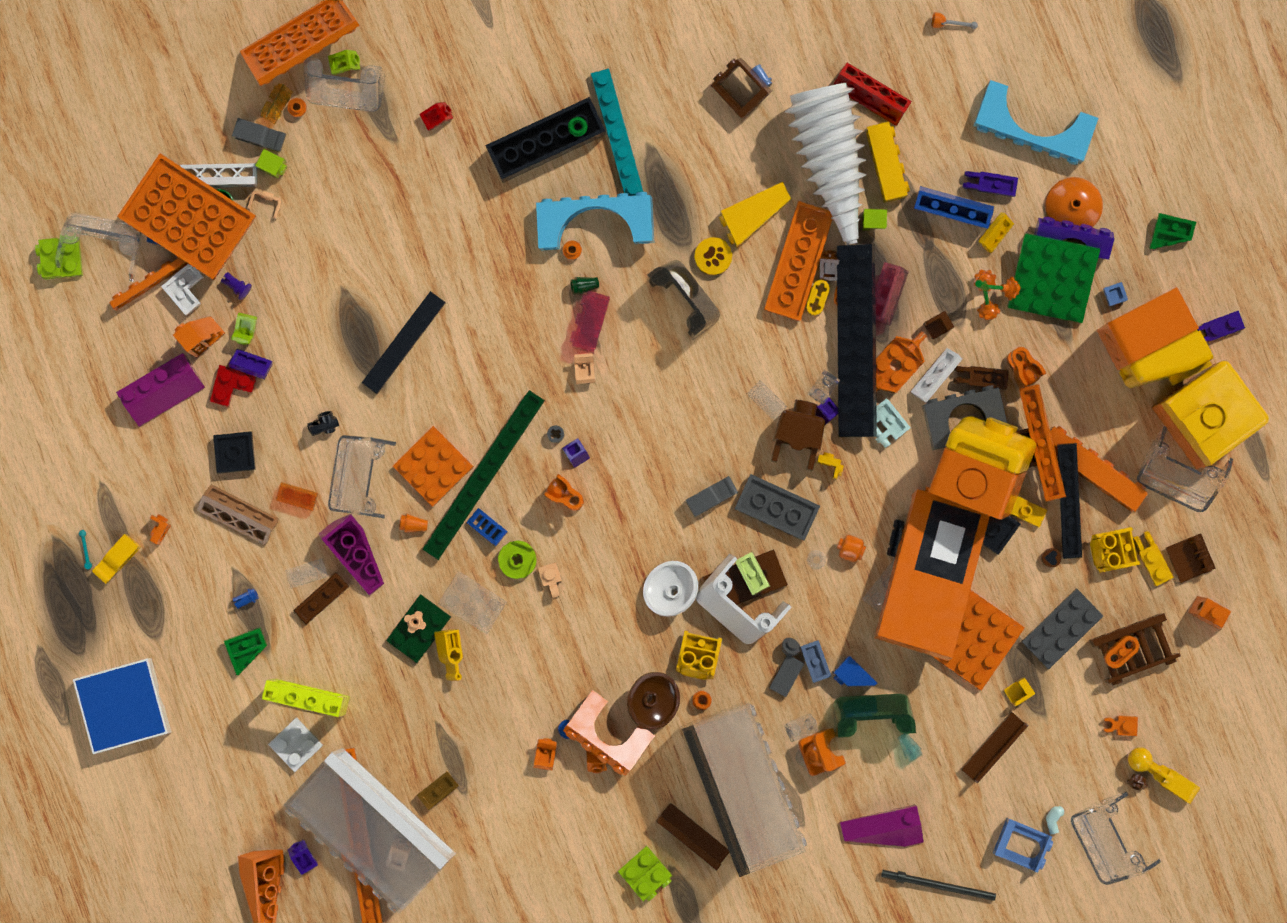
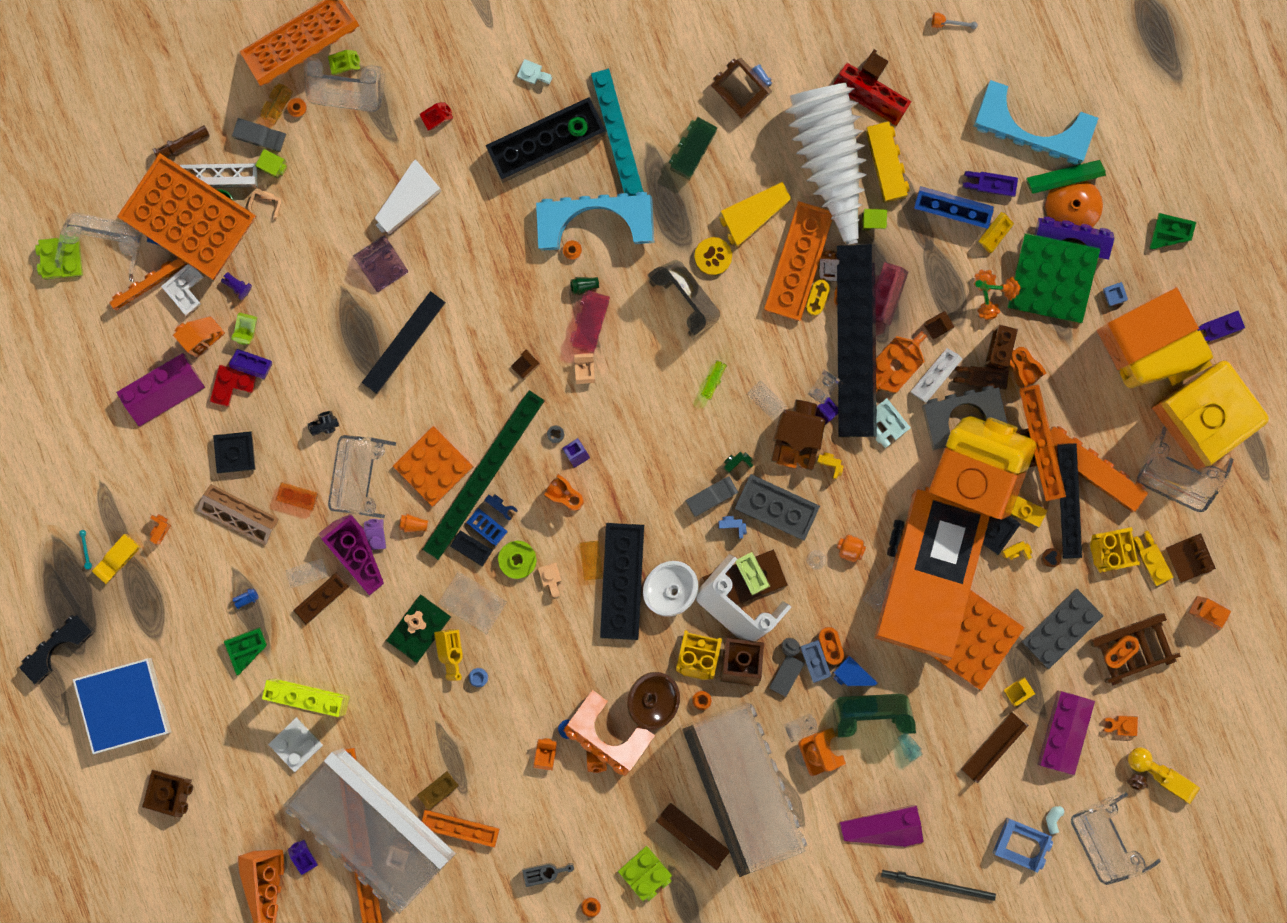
(38, 665): none -> black arch
(167, 793): none -> reddish brown plate
(172, 148): none -> reddish brown pin
(375, 533): none -> medium lavender bracket
(380, 263): none -> bracket
(408, 197): none -> white slope
(461, 828): none -> orange plate
(471, 548): none -> black plate
(478, 677): none -> medium blue plate
(496, 502): none -> dark blue plate
(525, 365): none -> reddish brown panel
(532, 72): none -> light aqua plate
(540, 869): none -> dark grey piece
(591, 560): none -> clear yellow plate
(591, 900): none -> orange plate
(622, 581): none -> black plate
(692, 148): none -> clear green brick
(713, 380): none -> clear neon green pin
(729, 522): none -> medium blue bracket
(731, 462): none -> dark green bracket
(742, 662): none -> reddish brown slope
(790, 458): none -> orange plate
(831, 645): none -> orange plate
(874, 65): none -> reddish brown panel
(1003, 340): none -> reddish brown window
(1013, 551): none -> yellow bracket
(1066, 176): none -> green tile
(1066, 732): none -> magenta slope

